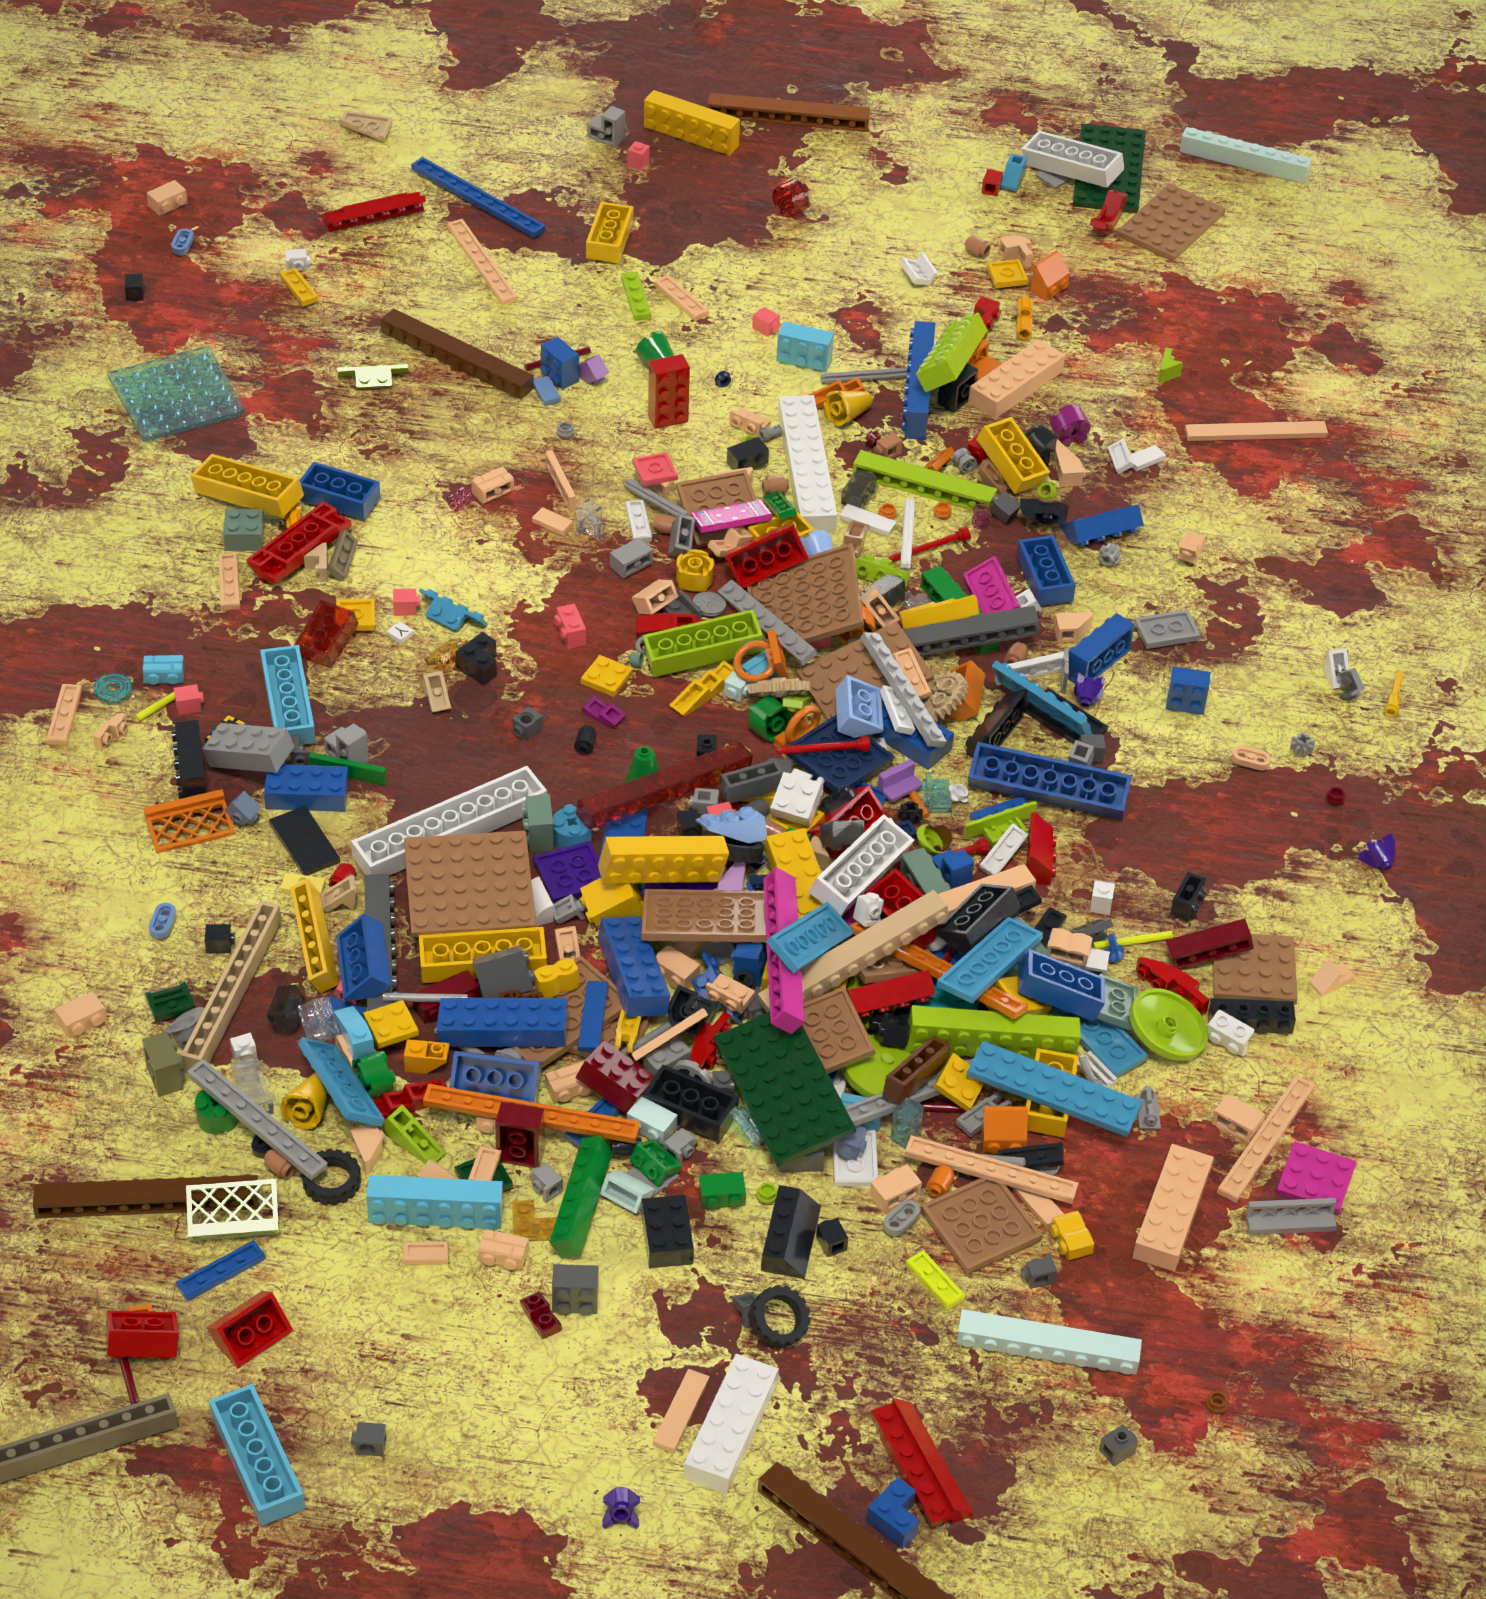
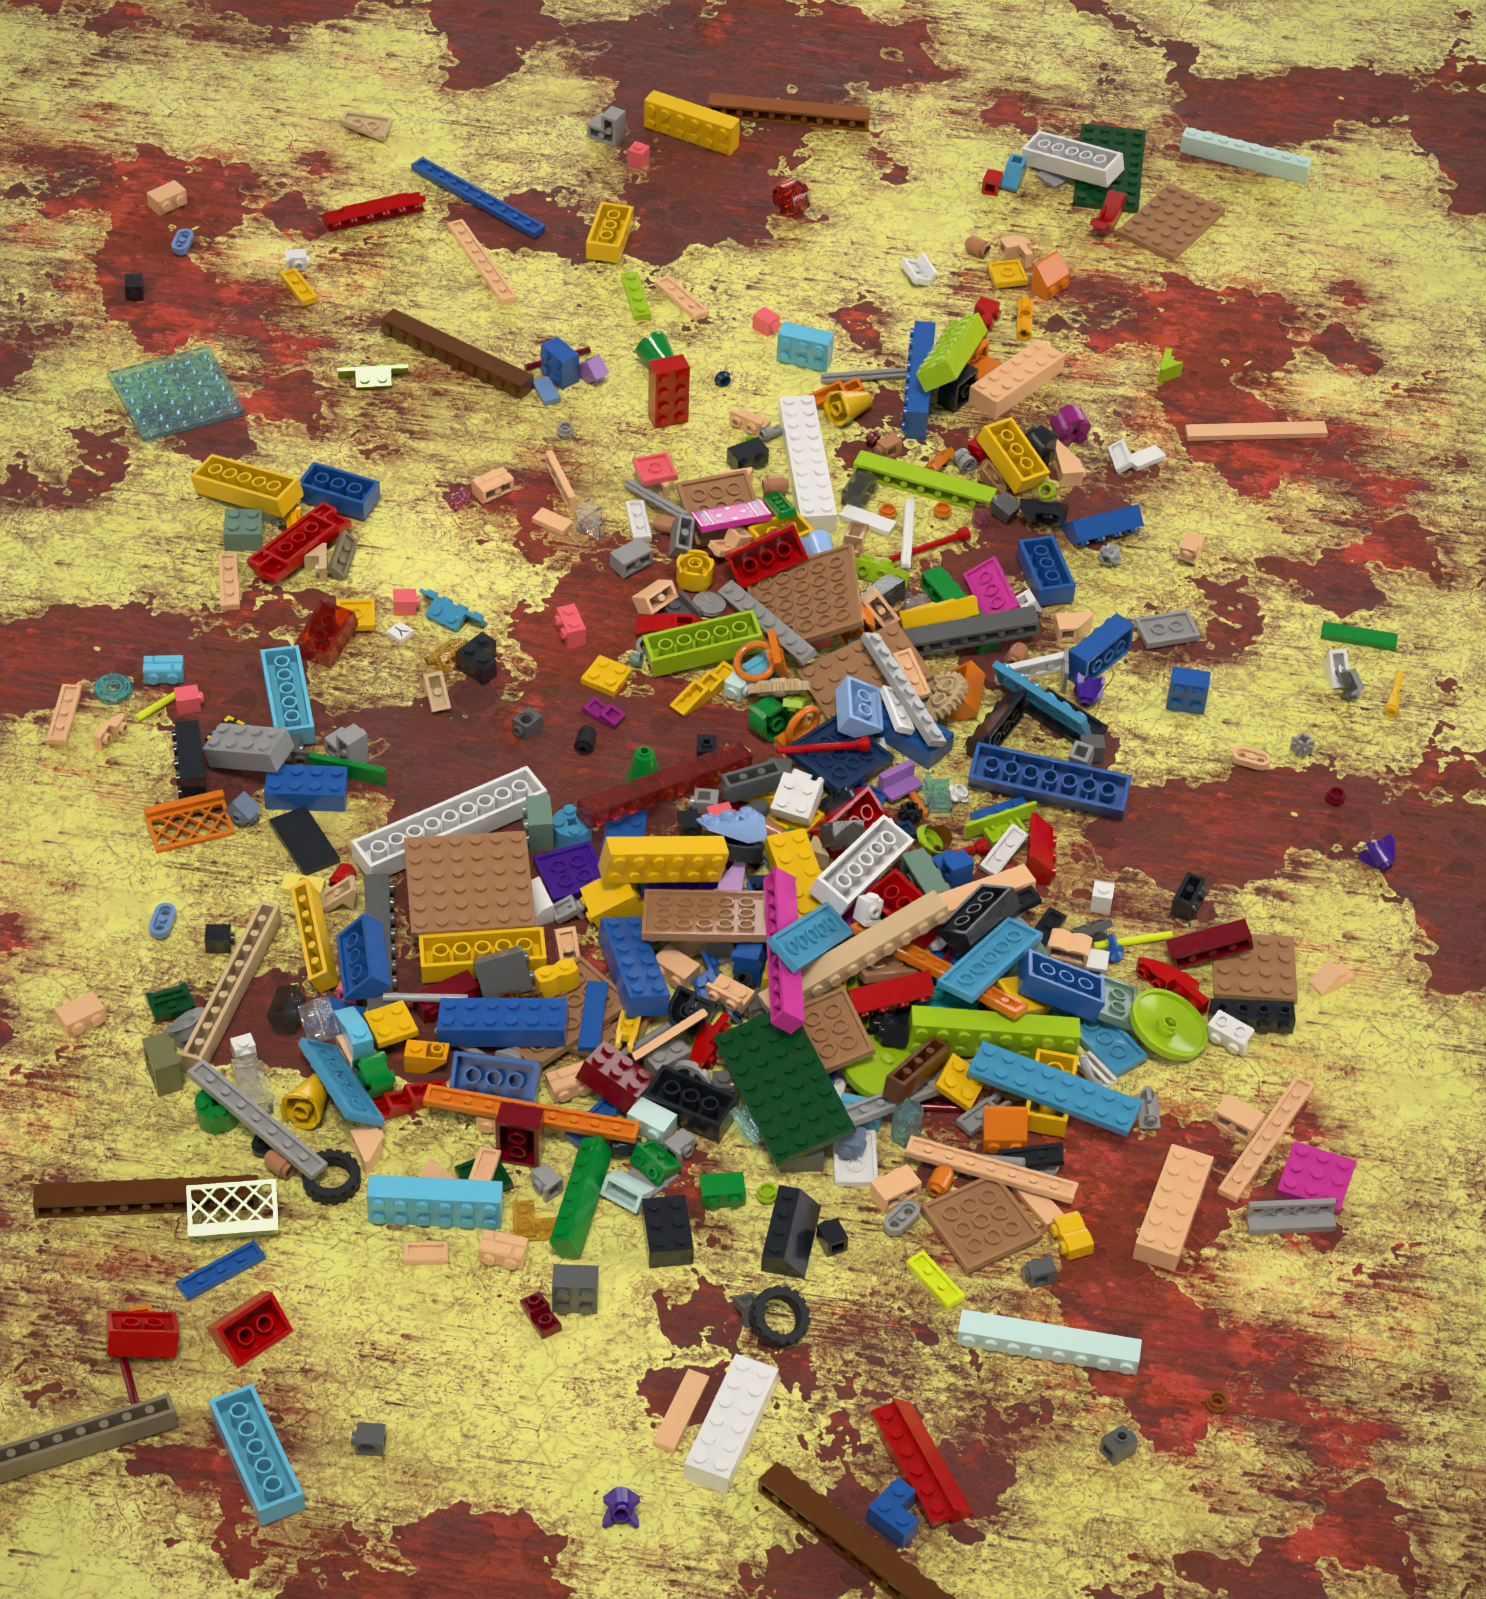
(412, 1136): lime slope -> none
(1359, 636): none -> green tile

